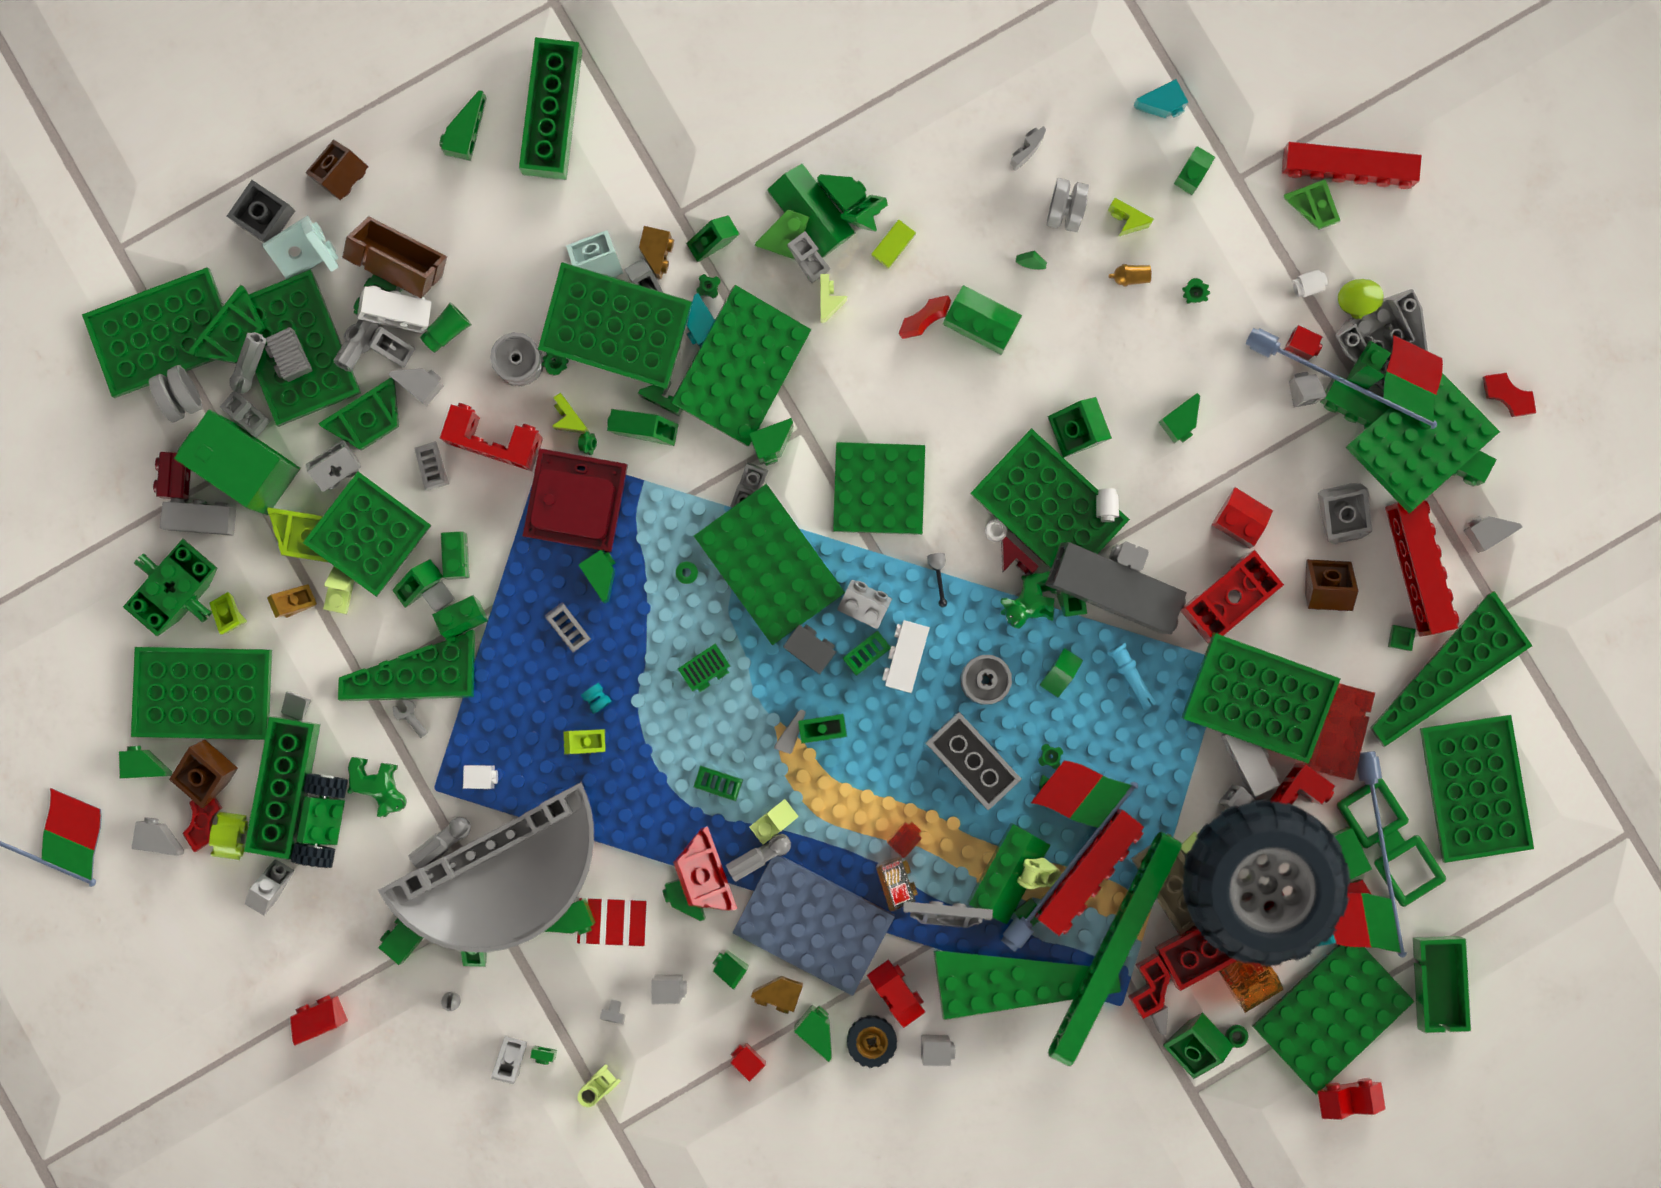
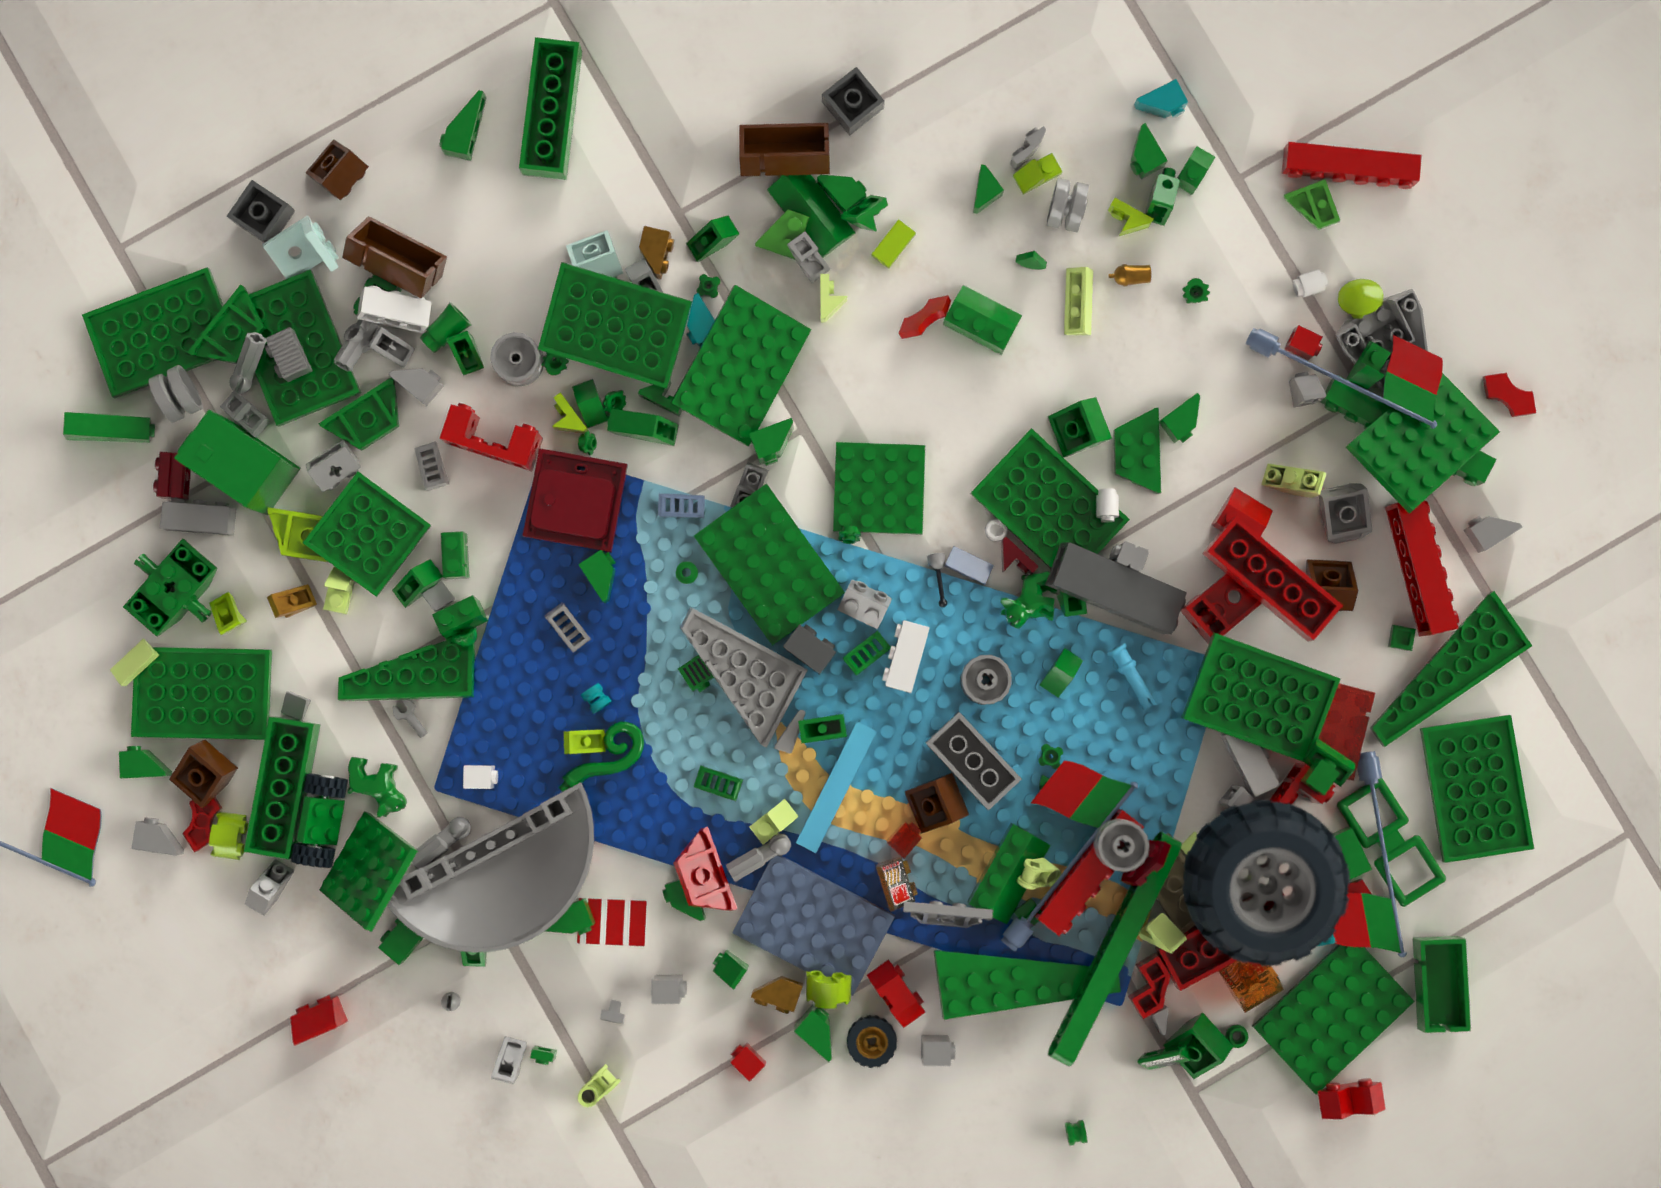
(107, 428): none -> green slope
(134, 662): none -> yellowish green slope
(368, 871): none -> green plate
(465, 352): none -> green slope
(465, 637): none -> green animal
(584, 771): none -> green plant
(590, 403): none -> green slope
(614, 400): none -> green animal
(681, 514): none -> sand blue slope
(749, 674): none -> light grey wing
(784, 149): none -> reddish brown piece
(826, 990): none -> lime cylinder
(836, 787): none -> medium azure tile
(849, 534): none -> green plate
(853, 101): none -> dark grey brick
(936, 803): none -> reddish brown slope
(969, 565): none -> slope
(987, 189): none -> green slope
(1037, 173): none -> lime slope
(1076, 1132): none -> green wheel
(1078, 301): none -> yellowish green slope
(1135, 845): none -> light grey wheel
(1139, 451): none -> green wing
(1147, 154): none -> green slope
(1154, 861): none -> dark red plate
(1162, 933): none -> yellowish green slope
(1163, 196): none -> green torso
(1164, 1057): none -> green slope
(1272, 579): none -> red brick
(1294, 480): none -> yellowish green slope
(1321, 751): none -> green slope
(1321, 776): none -> green brick

